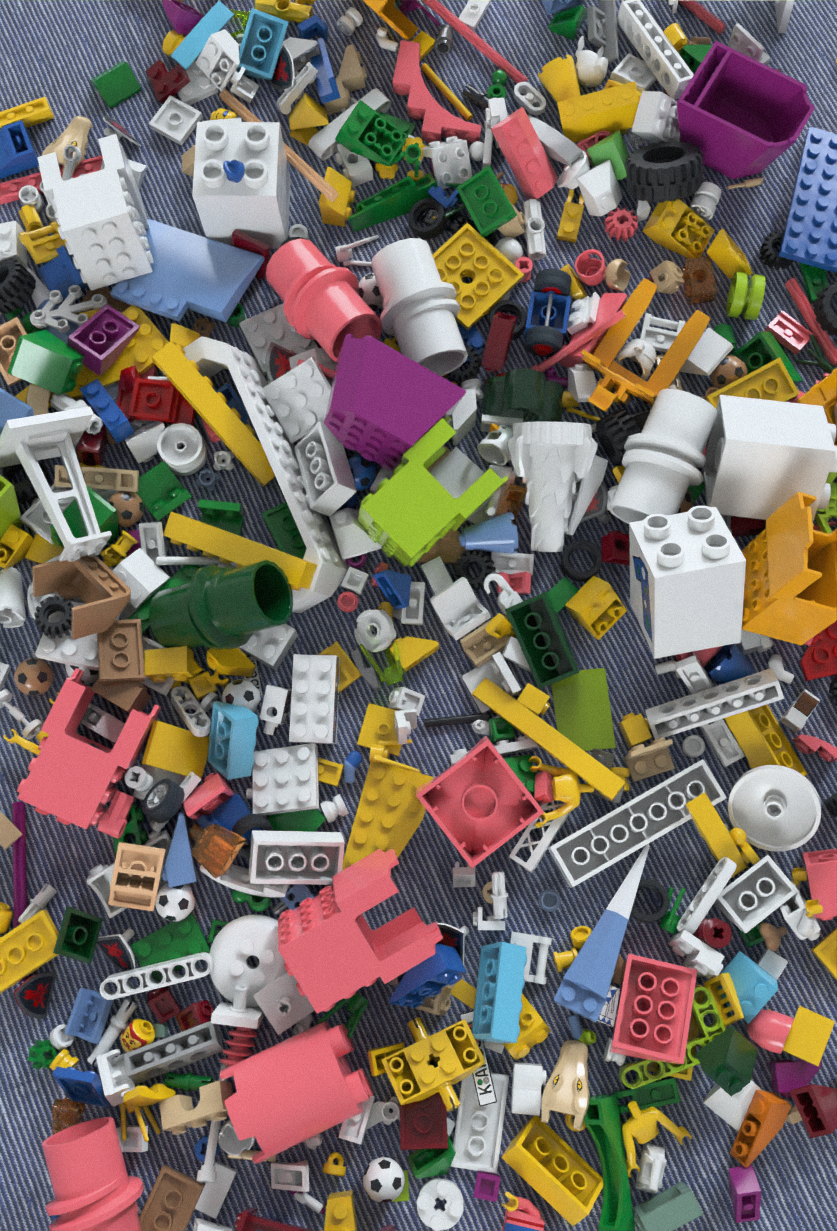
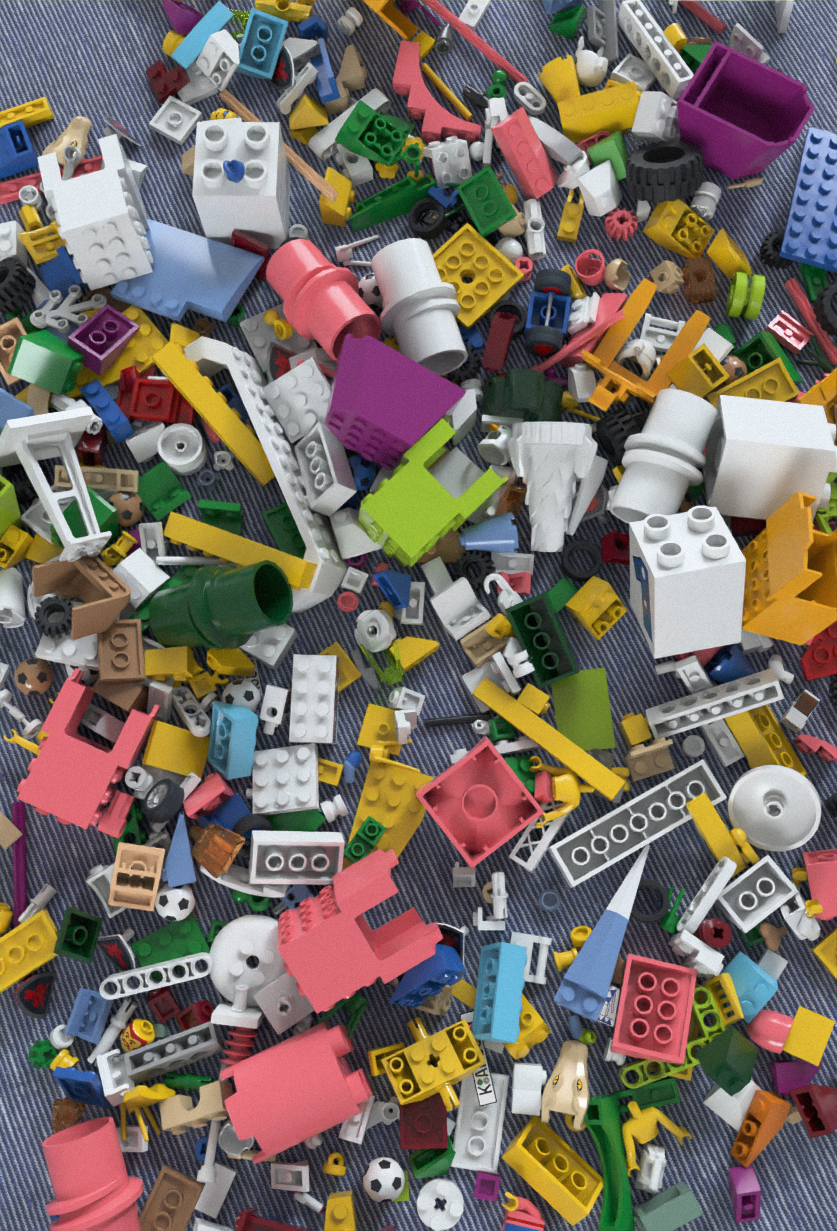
(116, 84): green slope -> none
(160, 695): none -> white tile
(243, 86): white bracket -> none
(282, 328): none -> yellow plate
(364, 840): none -> green slope
(384, 42): white arm -> none
(523, 668): none -> white wheel
(698, 372): none -> yellow slope

